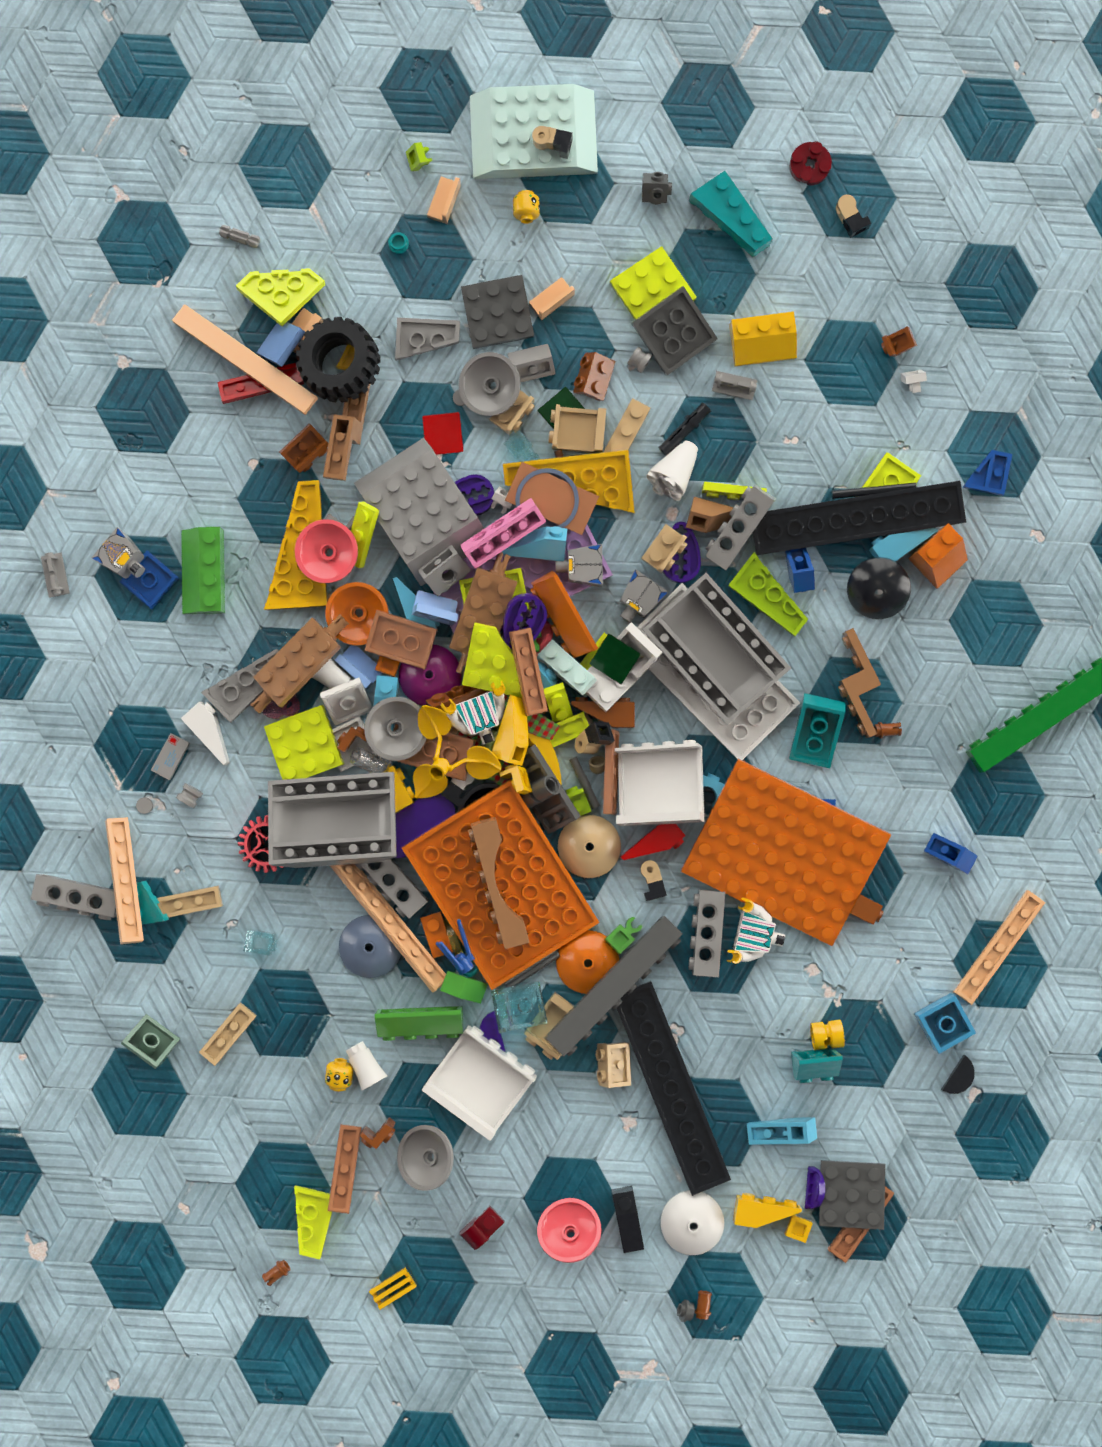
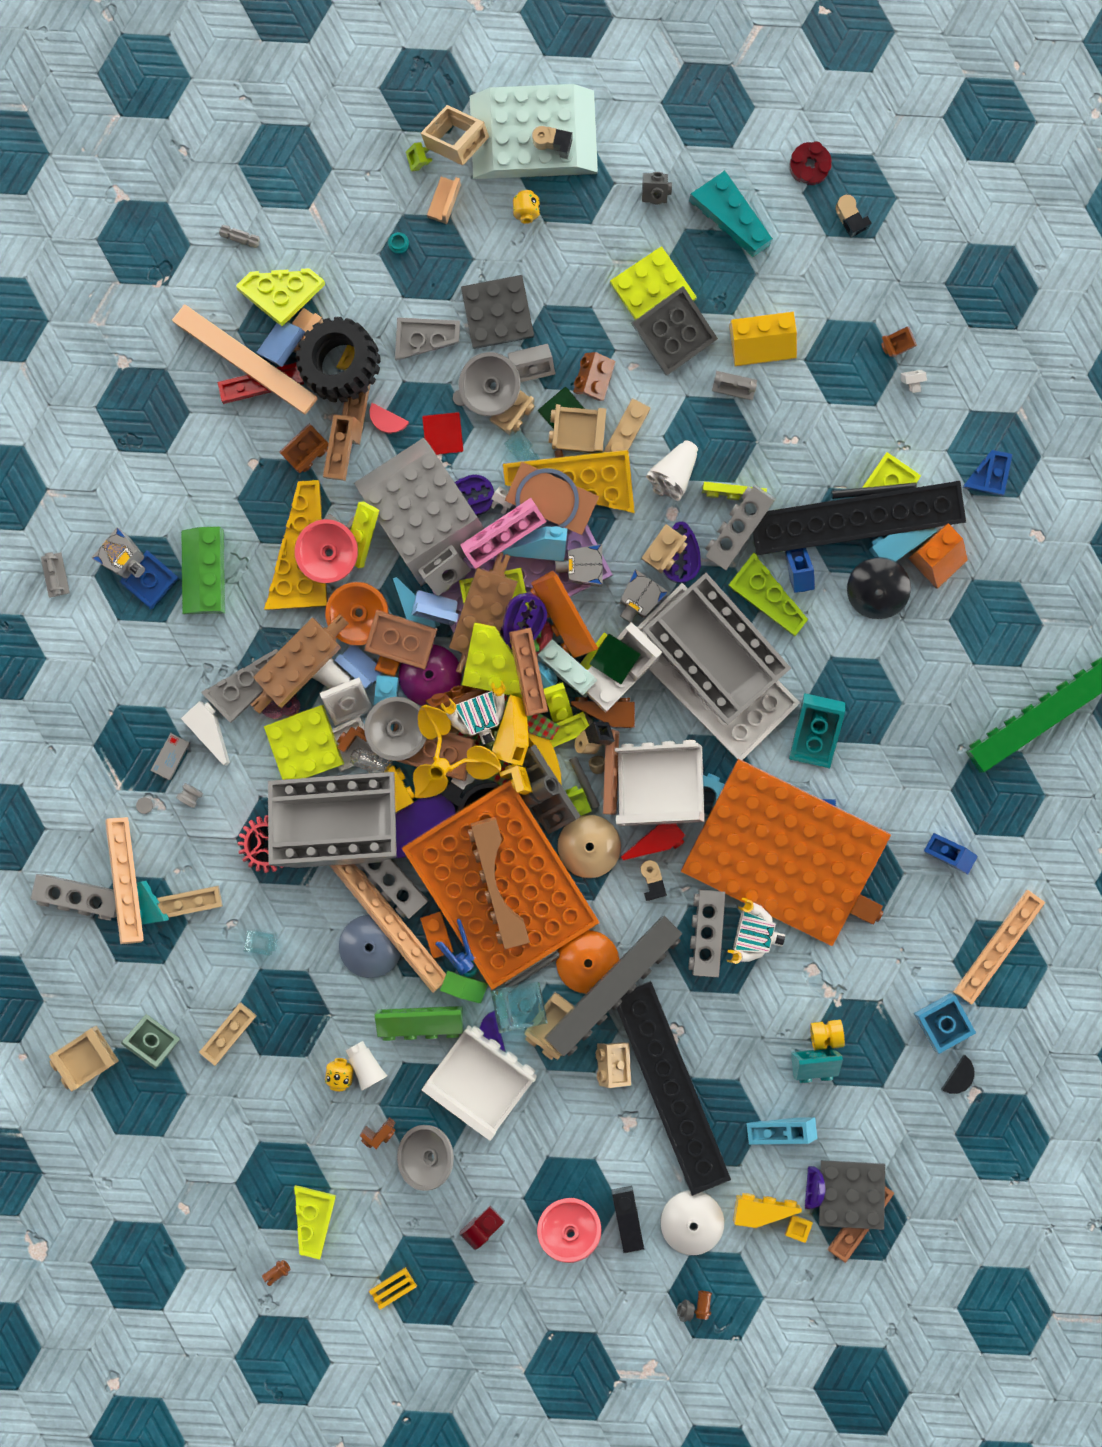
(83, 1059): none -> tan panel
(344, 1169): nougat tile -> none
(385, 420): none -> coral tile
(453, 938): clear yellow tile -> none
(466, 146): none -> tan window
(552, 298): light nougat panel -> none
(621, 937): bright green plate -> none
(639, 359): light grey wheel -> none
(691, 422): black pin -> none
(707, 515): medium nougat slope -> none
(858, 683): medium nougat bracket -> none
(889, 729): dark orange pin -> none

